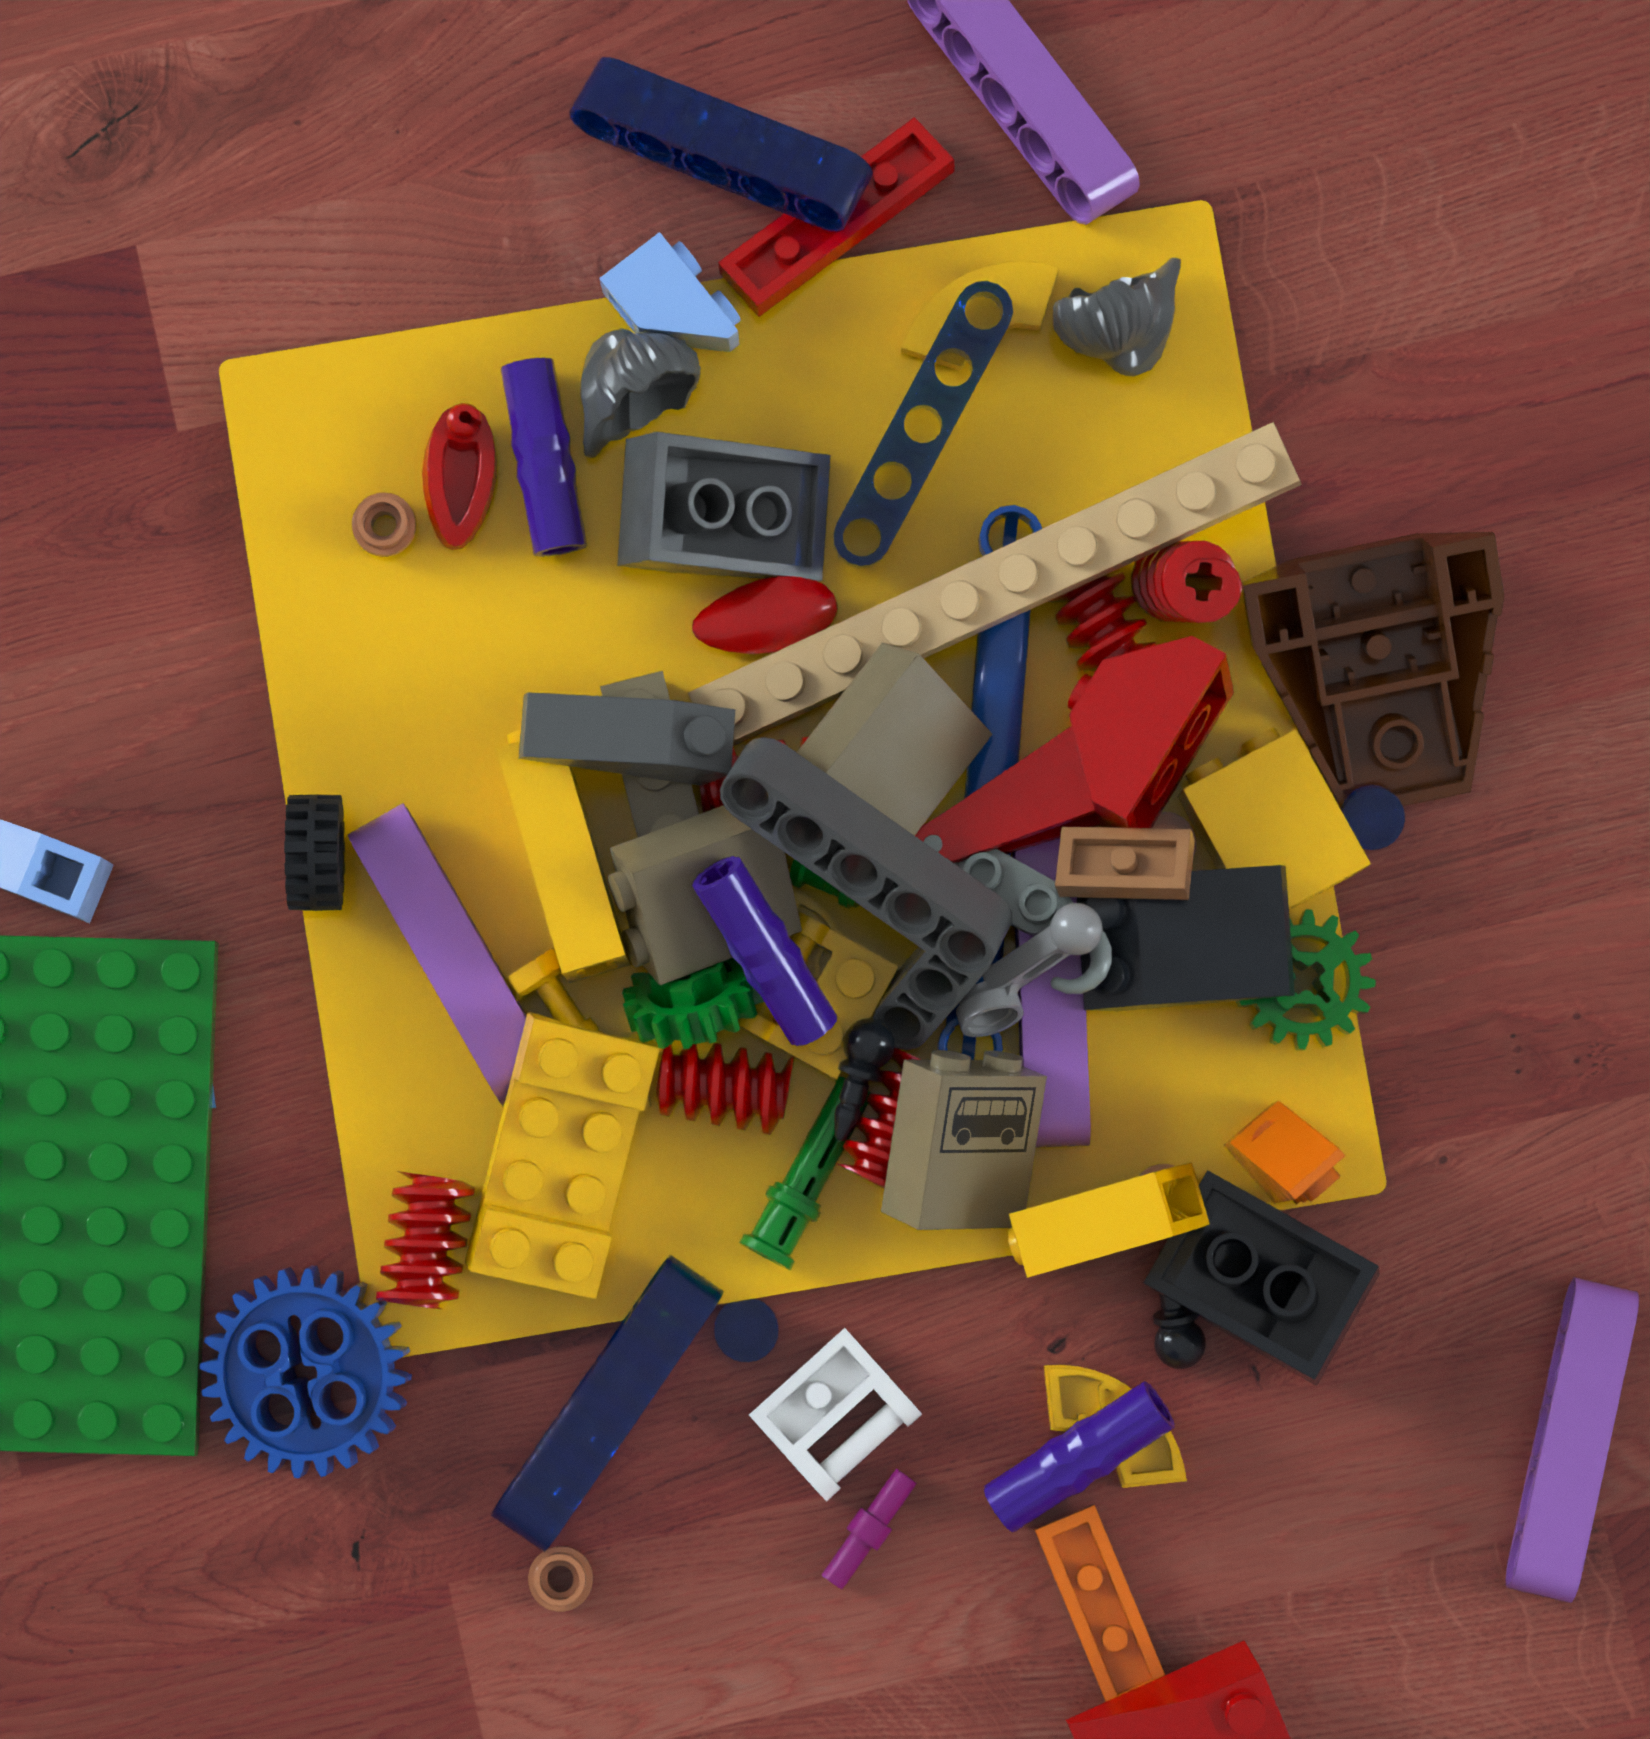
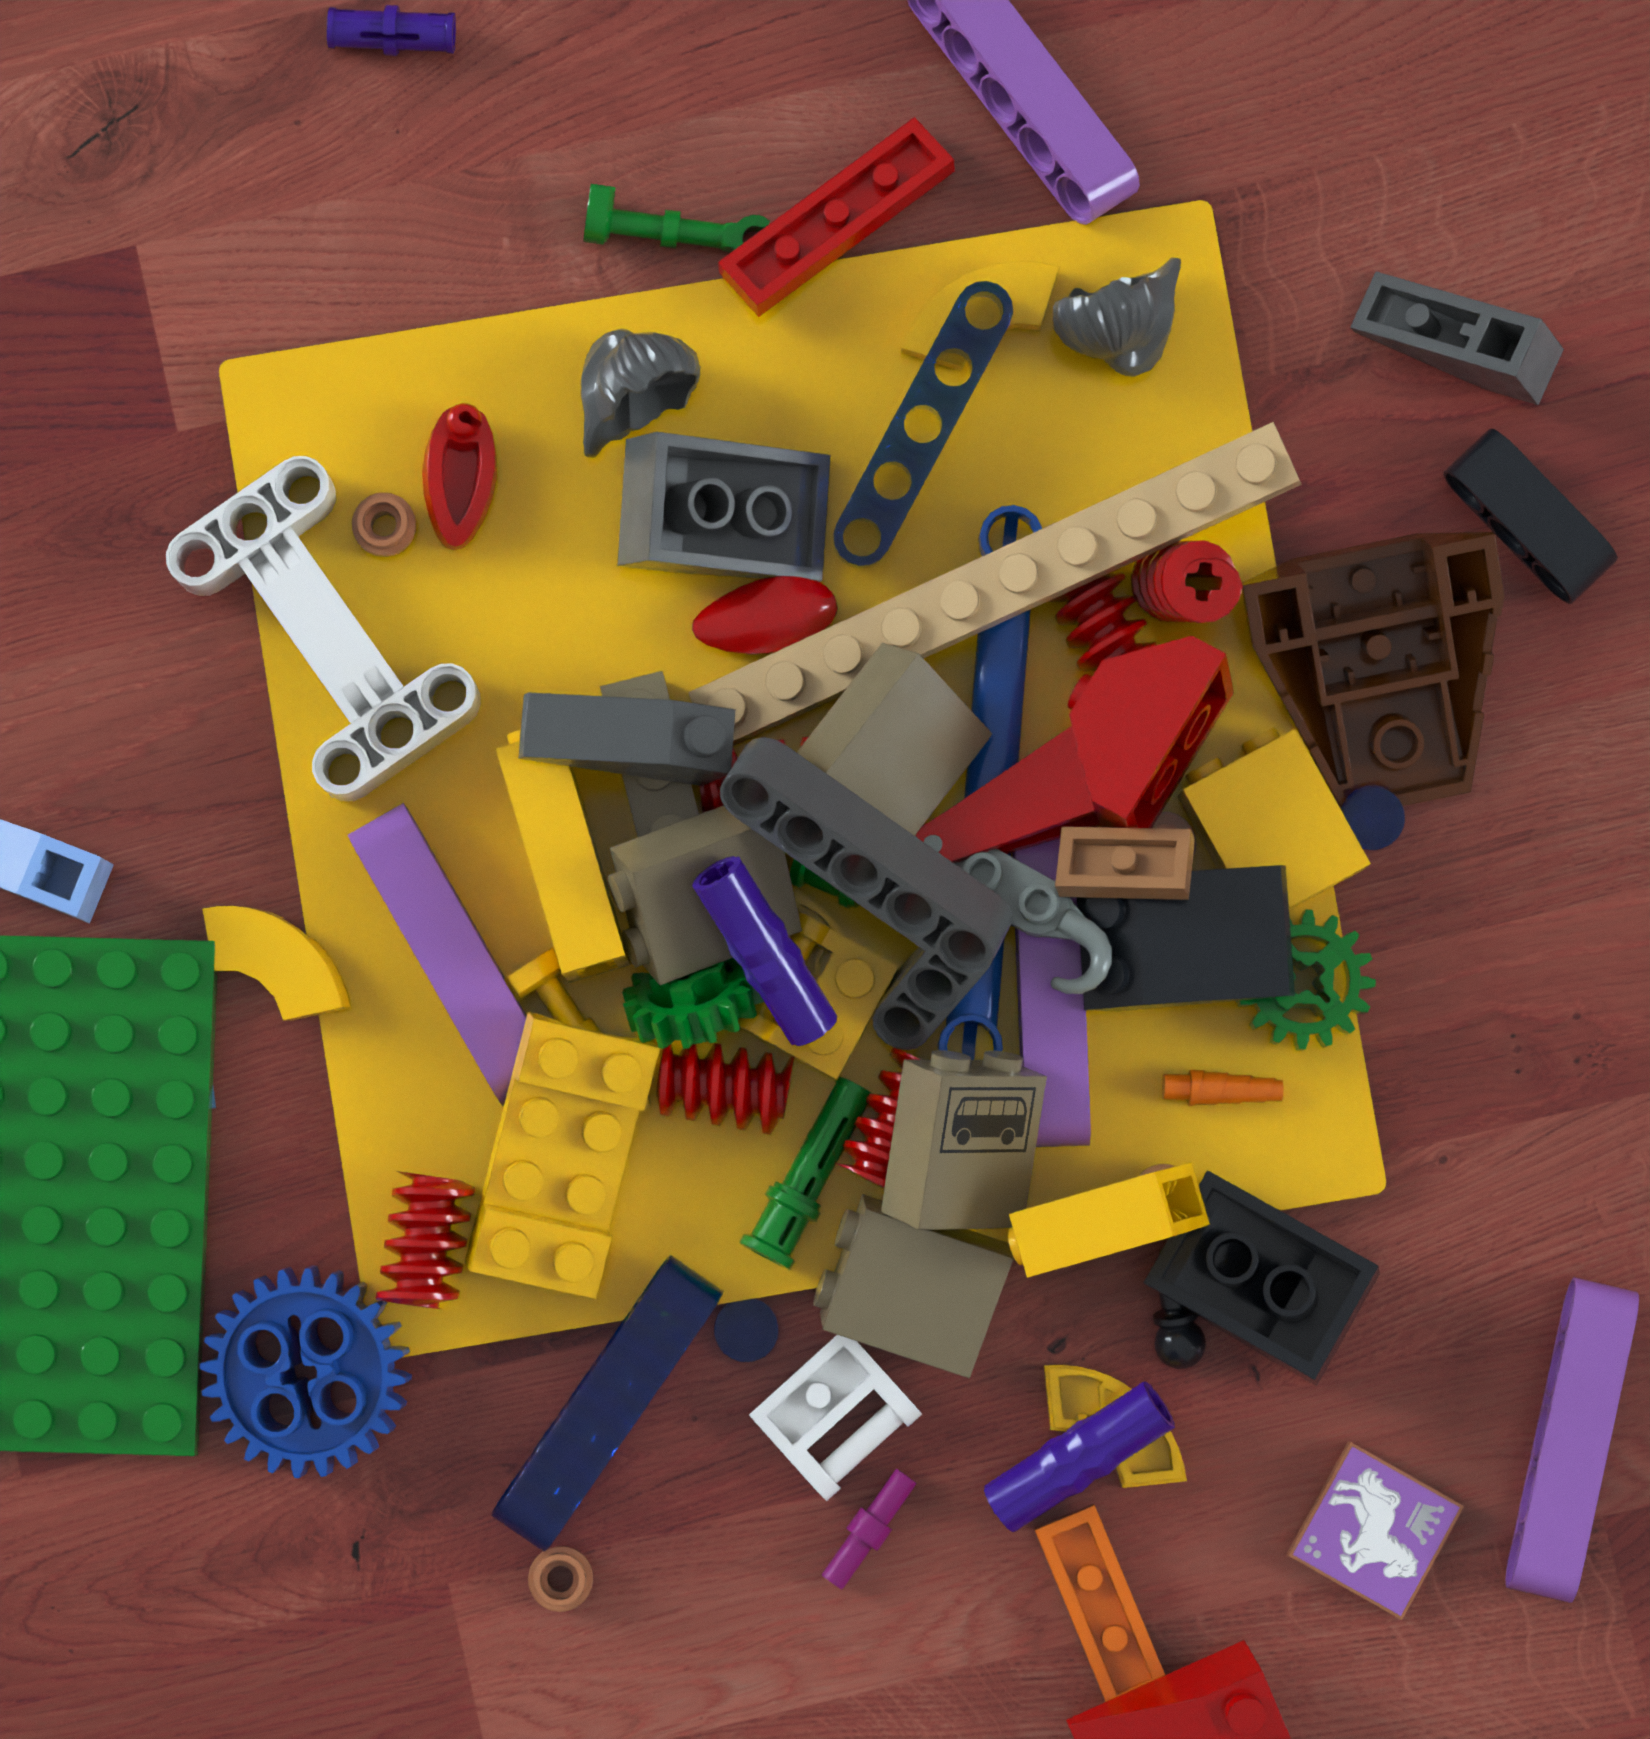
(279, 957): none -> yellow tile
(314, 852): black tyre -> none
(322, 626): none -> white beam
(391, 30): none -> dark purple pin
(543, 457): dark purple axle -> none
(660, 294): light blue slope -> none
(669, 228): none -> green piece
(721, 144): clear blue beam -> none
(867, 1048): black bar -> none
(913, 1288): none -> dark tan brick
(995, 1002): light grey piece -> none
(1218, 1087): none -> orange animal
(1286, 1155): orange slope -> none
(1375, 1530): none -> tile
(1461, 336): none -> dark grey slope
(1530, 516): none -> black beam

